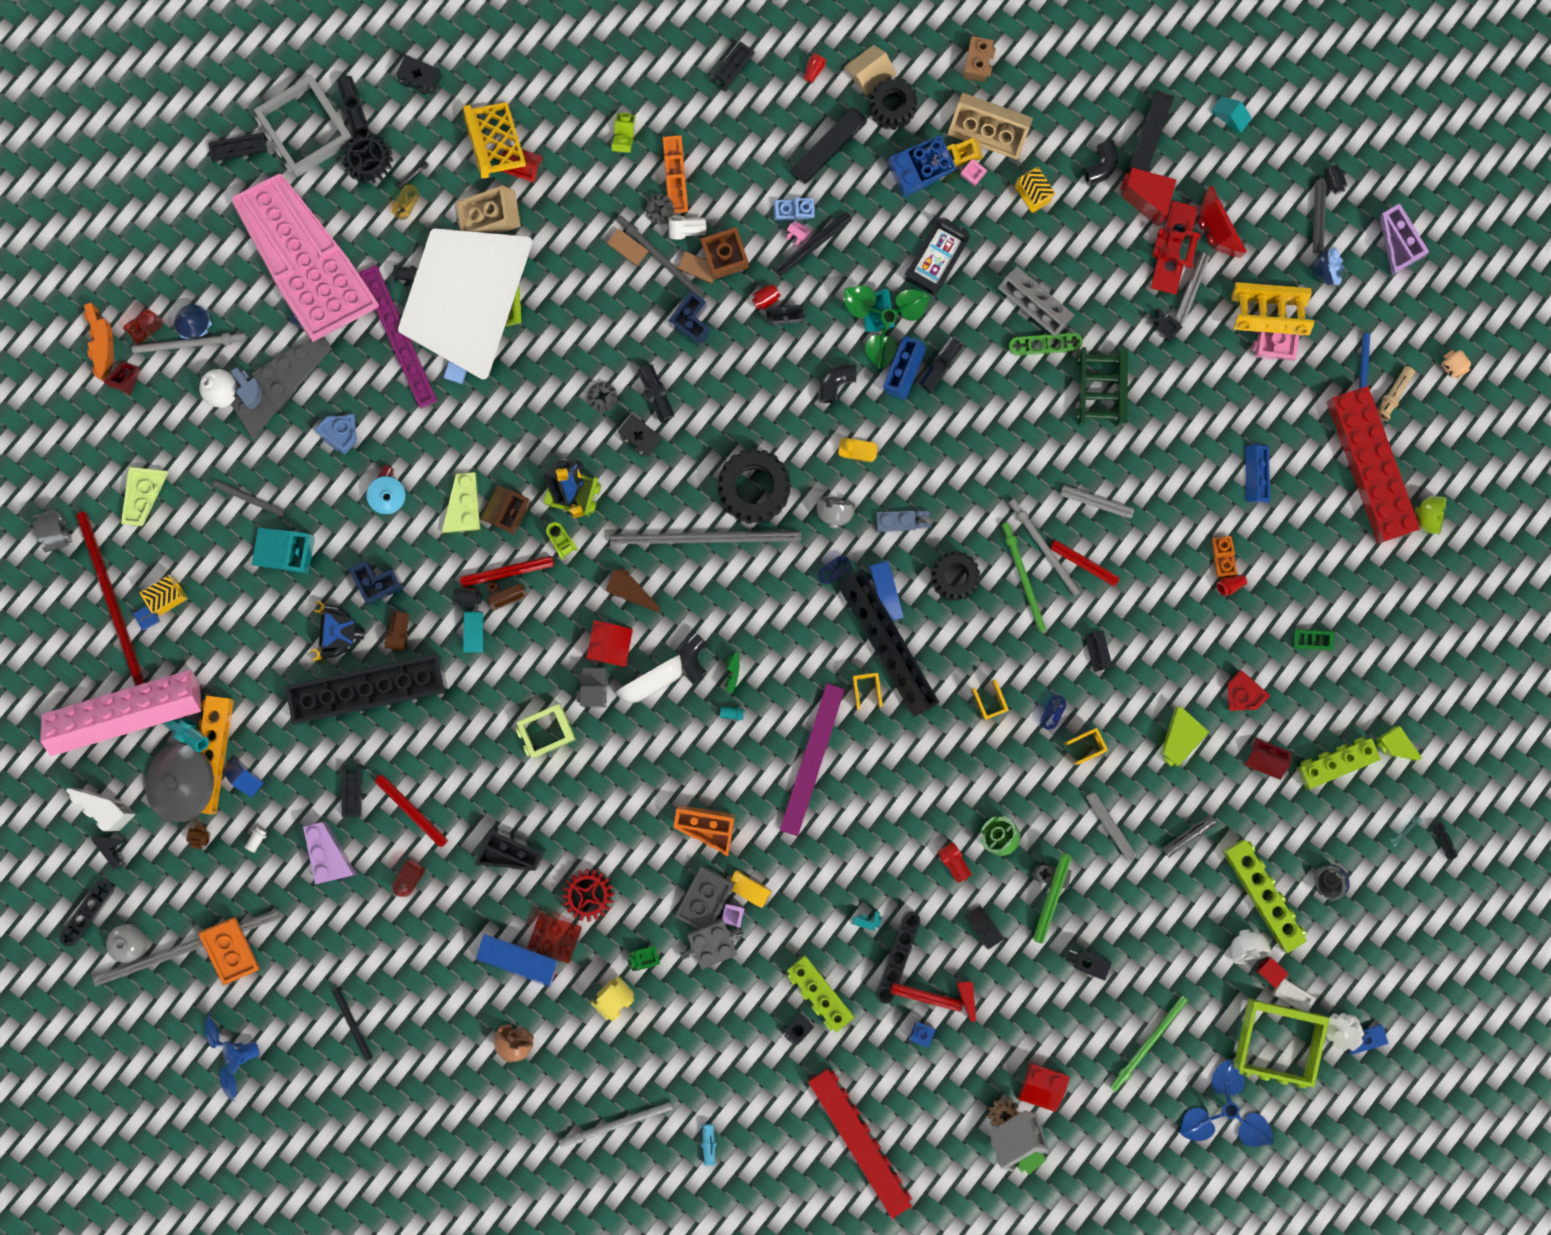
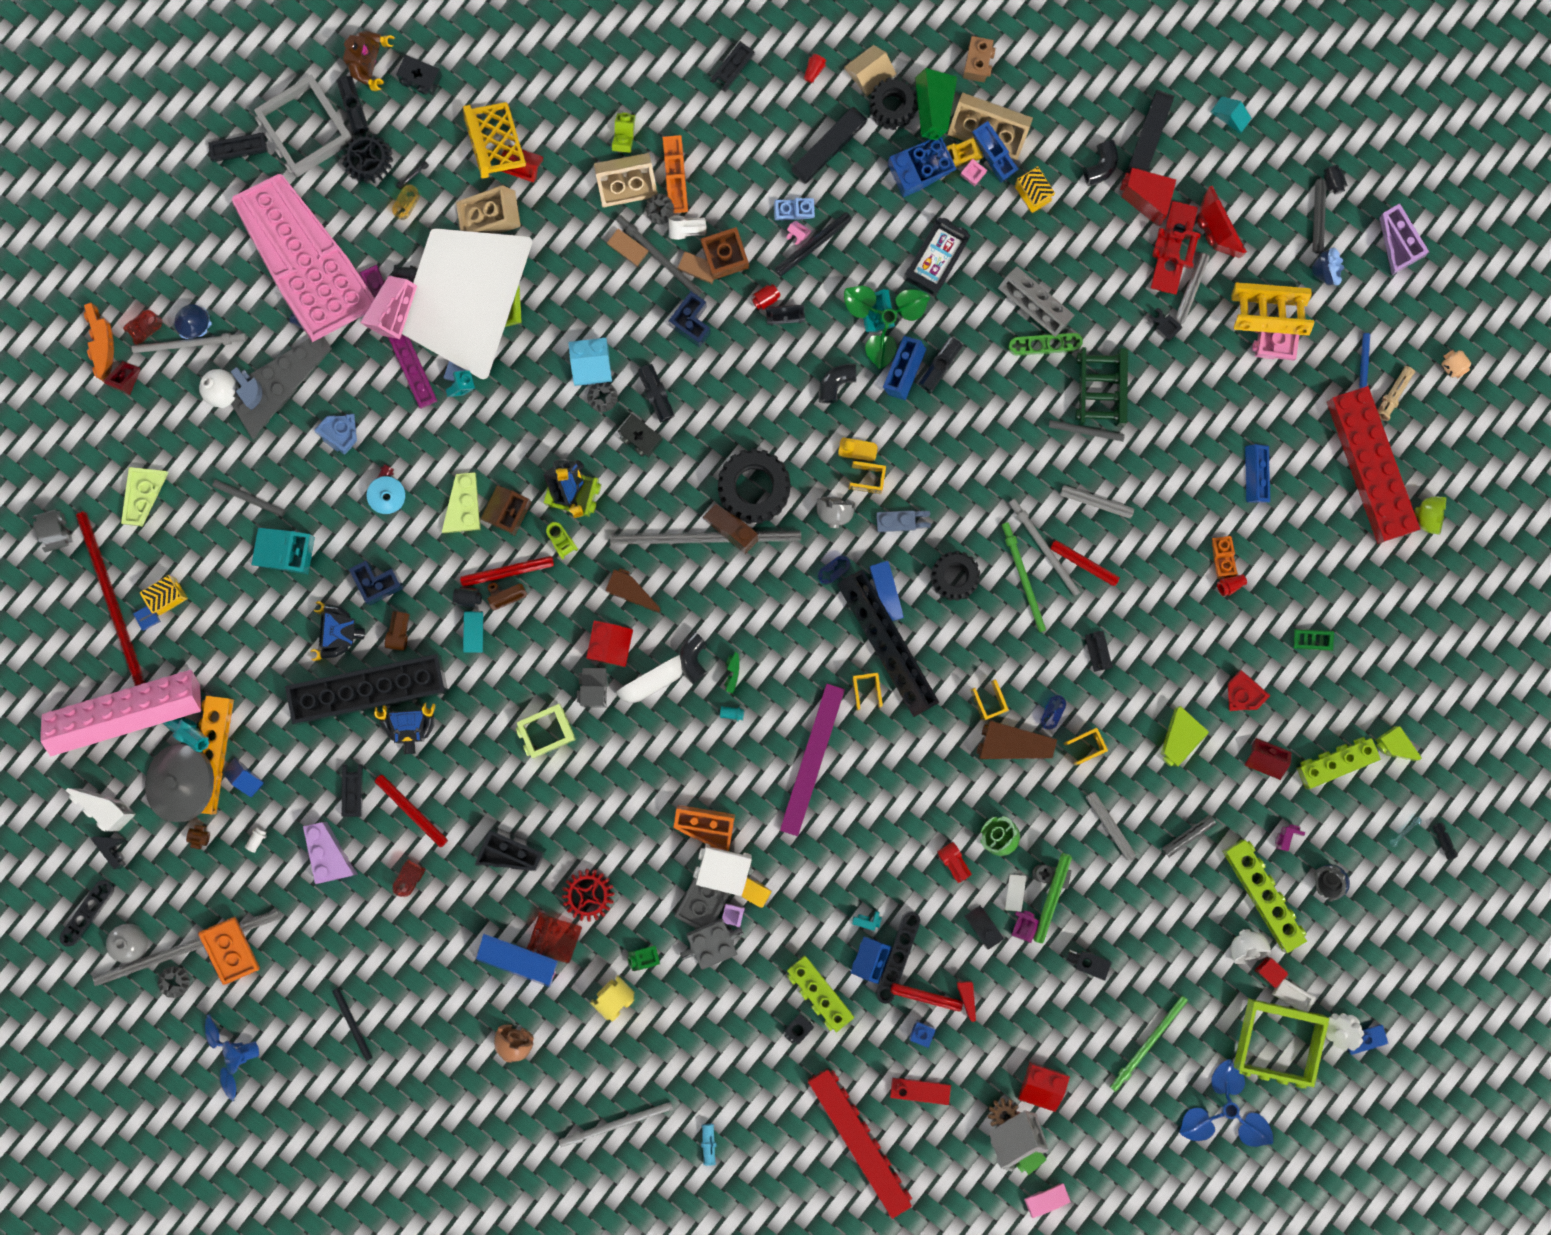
(181, 978): none -> dark grey gear
(362, 54): none -> reddish brown torso
(390, 307): none -> bright pink wedge
(407, 726): none -> torso
(462, 384): none -> teal bracket
(590, 361): none -> medium azure slope
(625, 179): none -> tan slope
(722, 870): none -> white panel
(731, 528): none -> reddish brown slope
(870, 467): none -> yellow piece
(871, 960): none -> blue brick
(920, 1091): none -> red piece
(935, 101): none -> green slope
(994, 152): none -> blue slope
(1013, 743): none -> reddish brown slope
(1015, 893): none -> white sticker
(1025, 926): none -> magenta bracket
(1047, 1201): none -> bright pink slope
(1086, 430): none -> dark grey bar
(1284, 838): none -> magenta bracket

